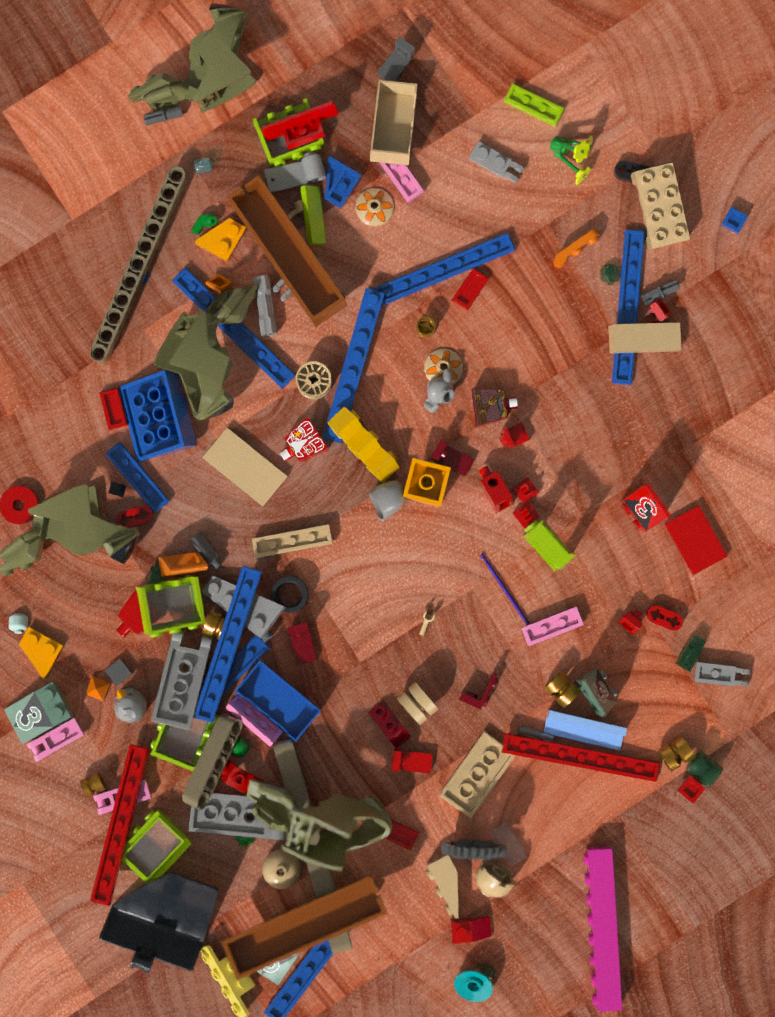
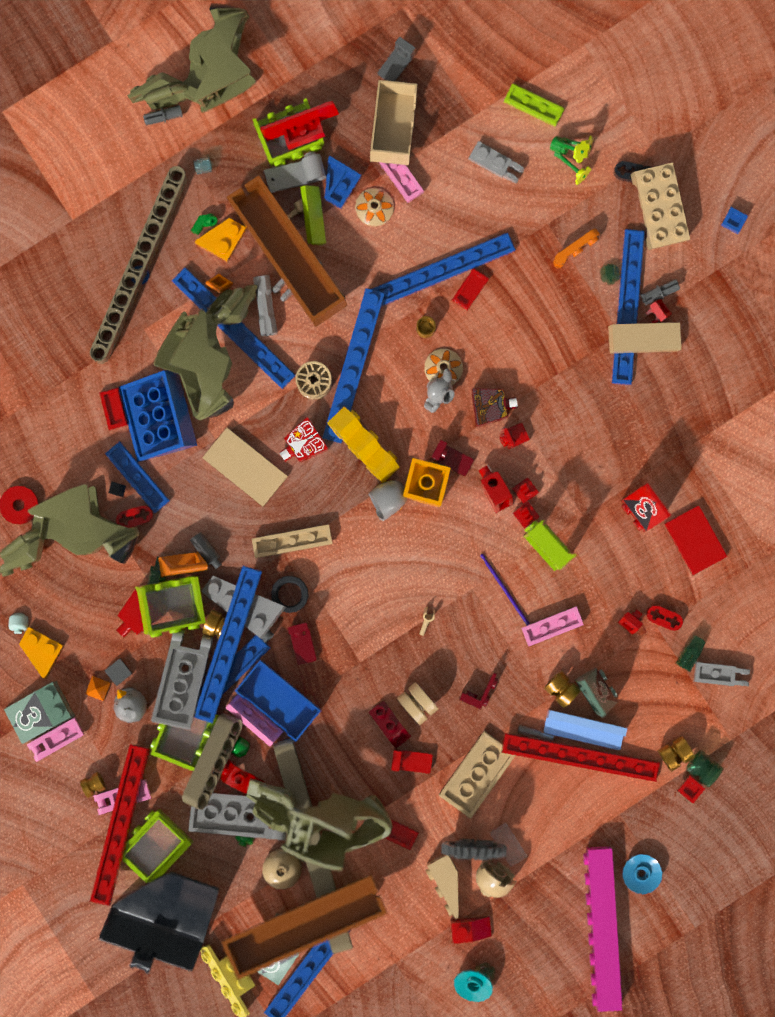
(651, 878): none -> dark azure dish

